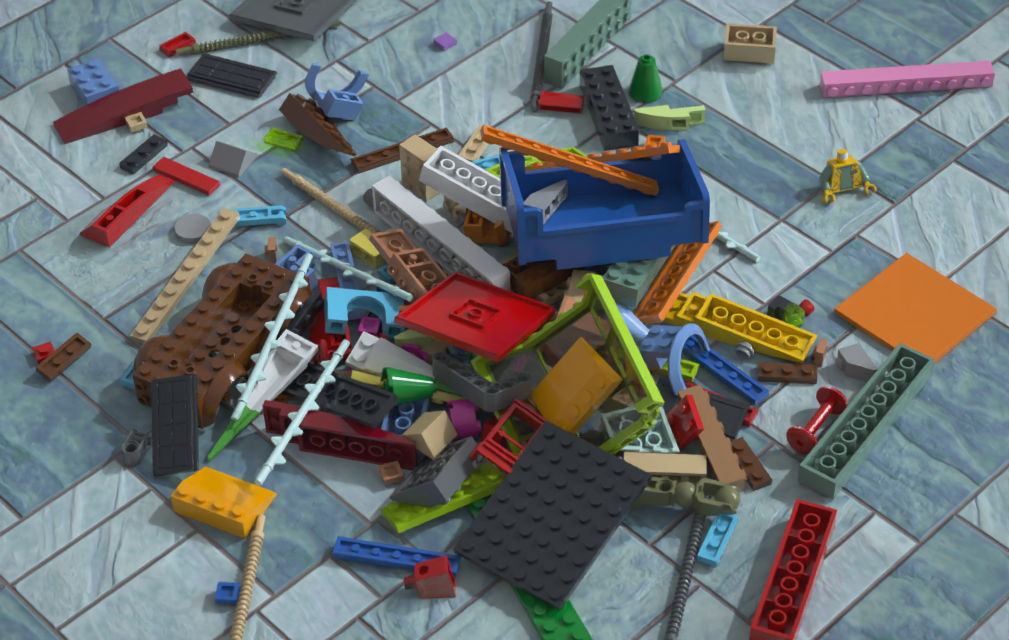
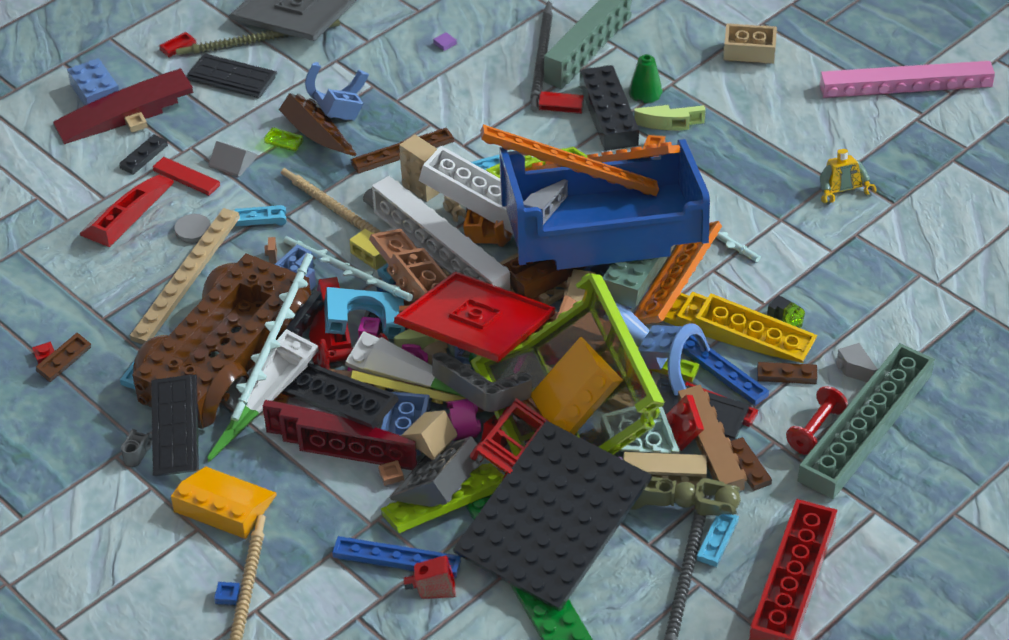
(296, 417): light aqua plant -> none
(342, 252): medium blue plate -> none
(407, 385): green cone -> none
(474, 146): tan plate -> none
(744, 350): light grey plate -> none
(807, 306): red hinge -> none
(819, 352): nougat plate -> none
(915, 308): orange tile -> none

